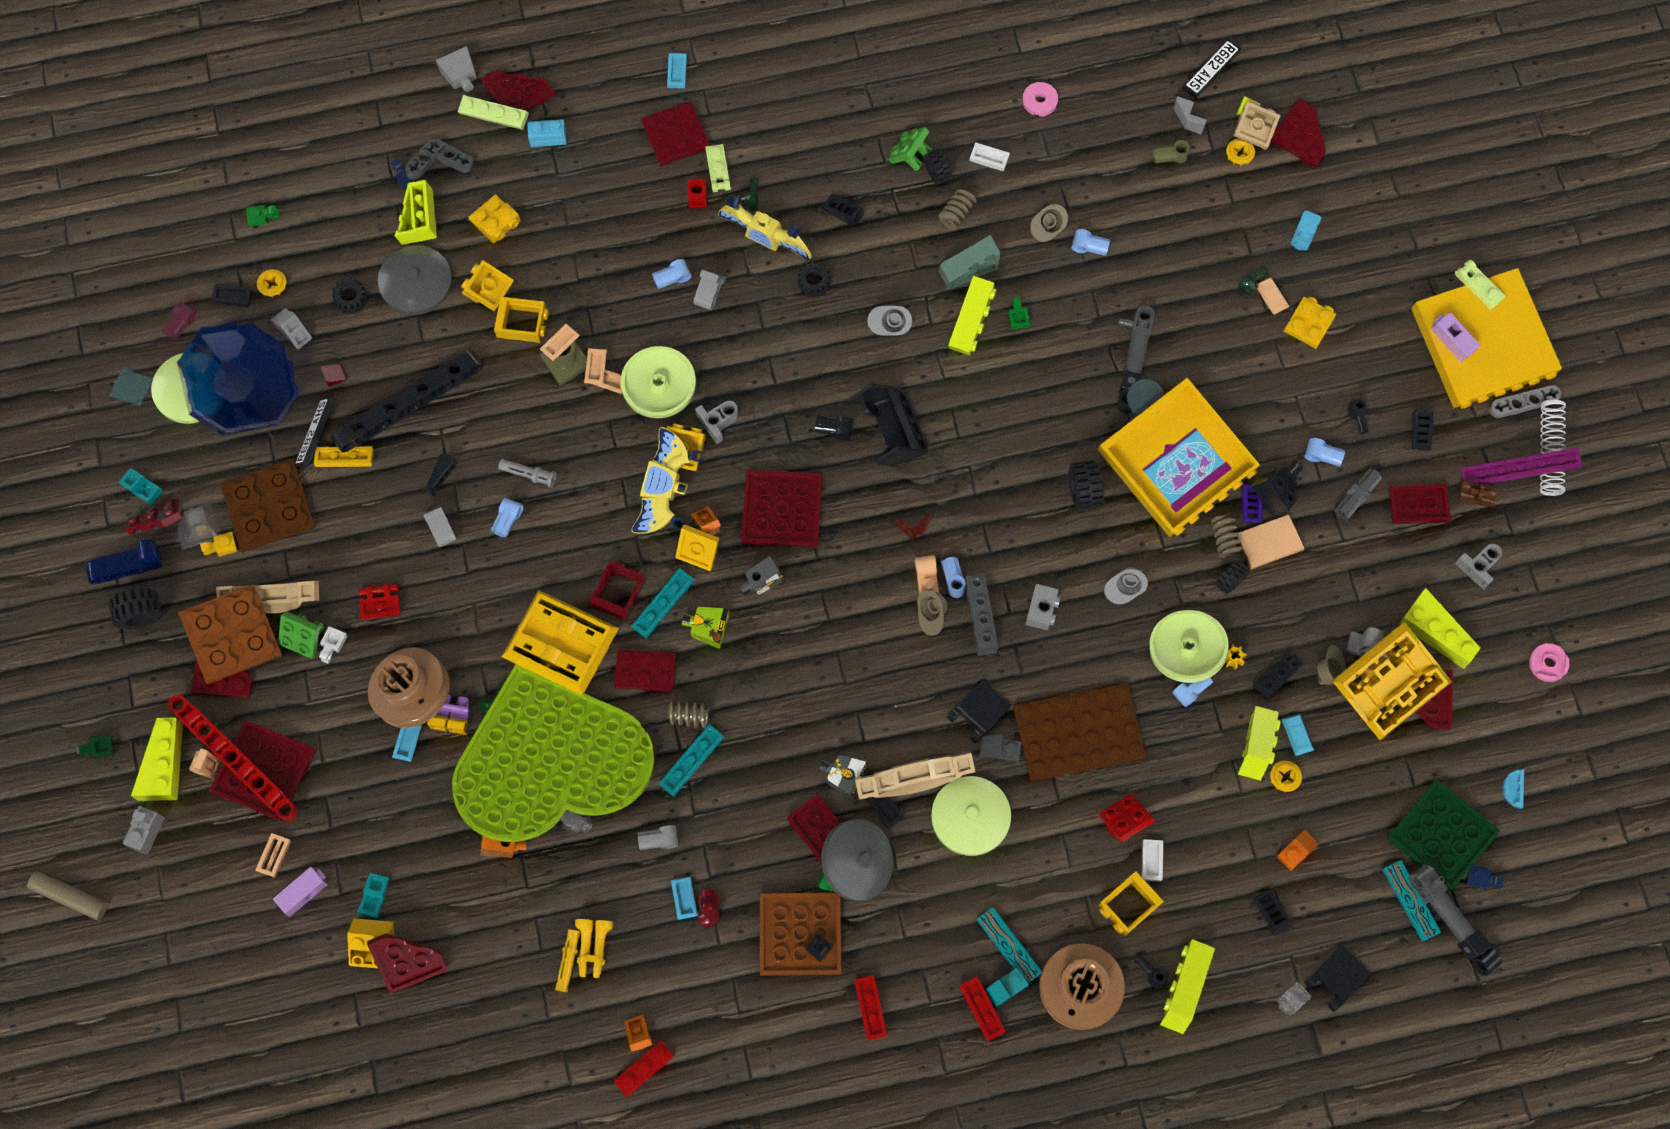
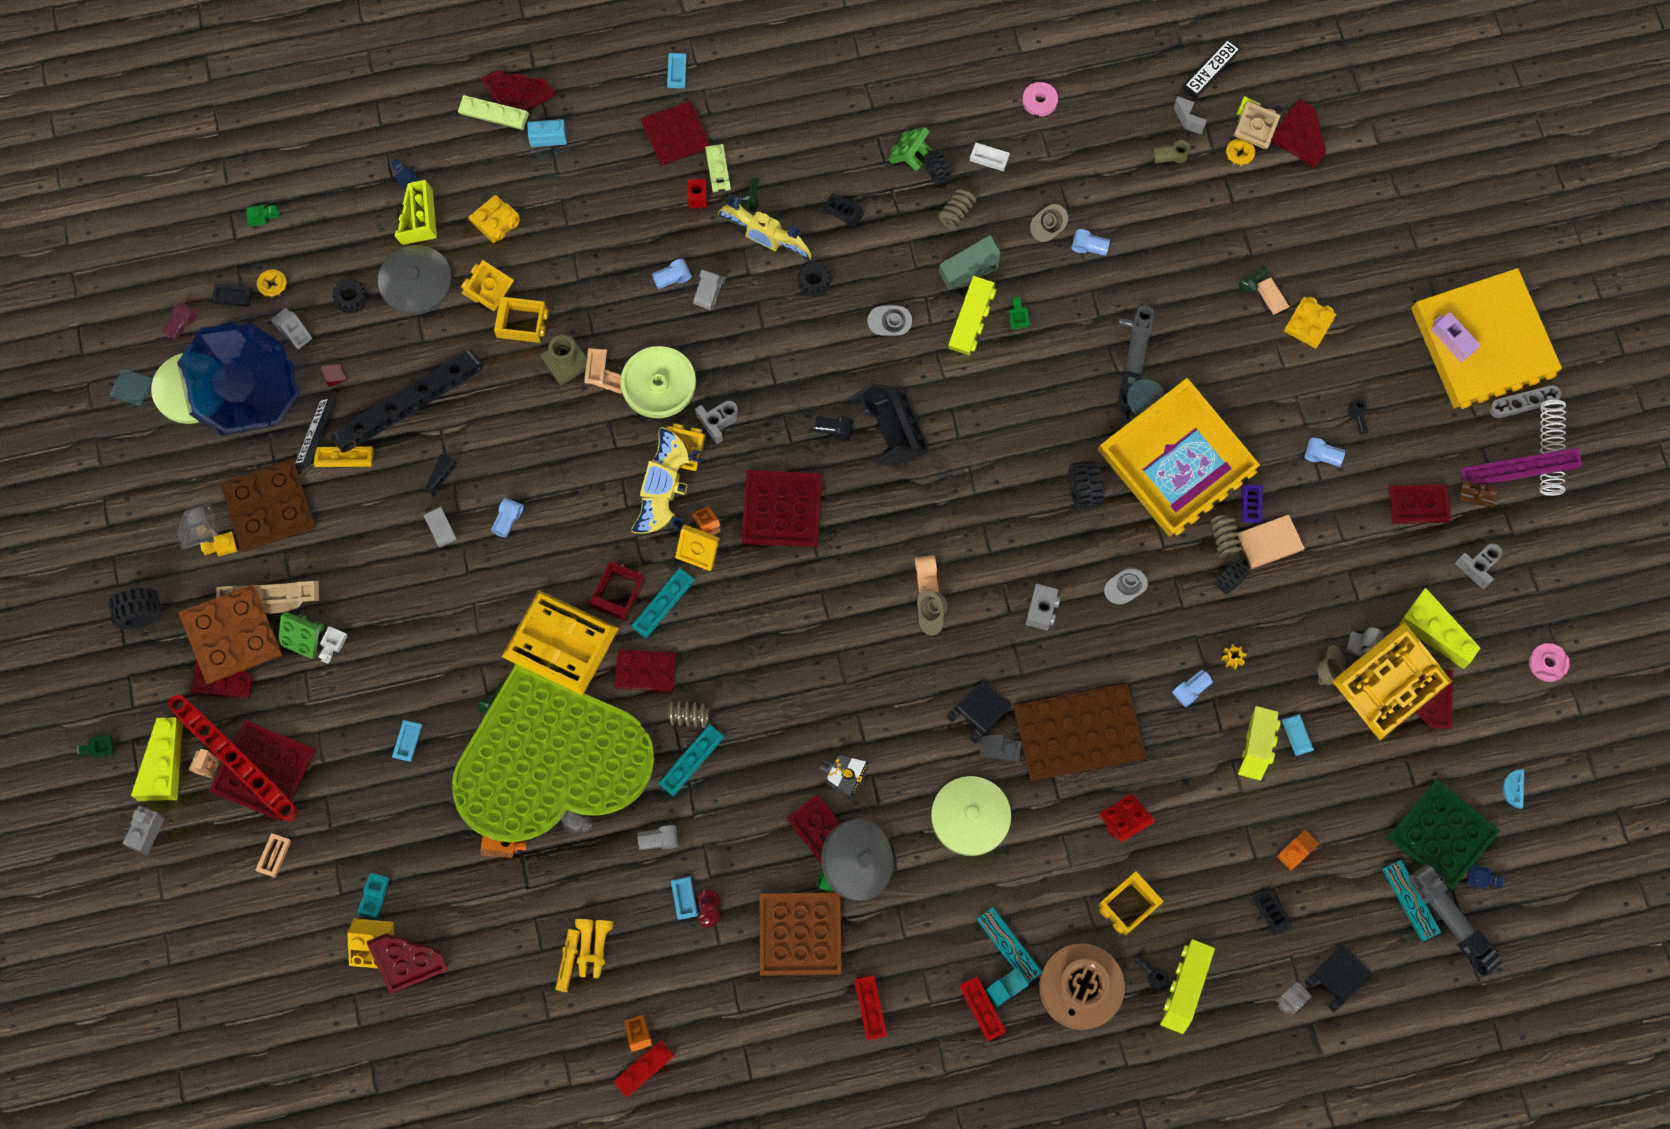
(67, 895): dark tan brick -> none
(110, 568): clear blue beam -> none
(140, 486): teal slope -> none
(162, 516): dark red plate -> none
(300, 891): lavender brick -> none
(382, 606): red plate -> none
(420, 700): medium nougat wheel -> none
(437, 154): dark grey beam -> none
(452, 717): hips -> none
(458, 69): light grey torso -> none
(535, 474): light grey pin -> none
(559, 342): light nougat tile -> none
(708, 625): lime torso -> none
(768, 576): dark grey torso -> none
(819, 948): black tile -> none
(886, 810): black tile -> none
(915, 776): tan piece -> none
(919, 529): clear red bracket -> none
(953, 576): light blue piece -> none
(981, 614): dark grey brick -> none
(1152, 860): white tile -> none
(1188, 646): yellowish green dish -> none
(1276, 676): black hinge -> none
(1278, 488): black brick -> none
(1283, 767): yellow gear -> none
(1305, 230): medium azure brick -> none
(1358, 494): dark grey piece -> none
(1418, 418): black slope -> none
(1480, 284): yellowish green plate -> none

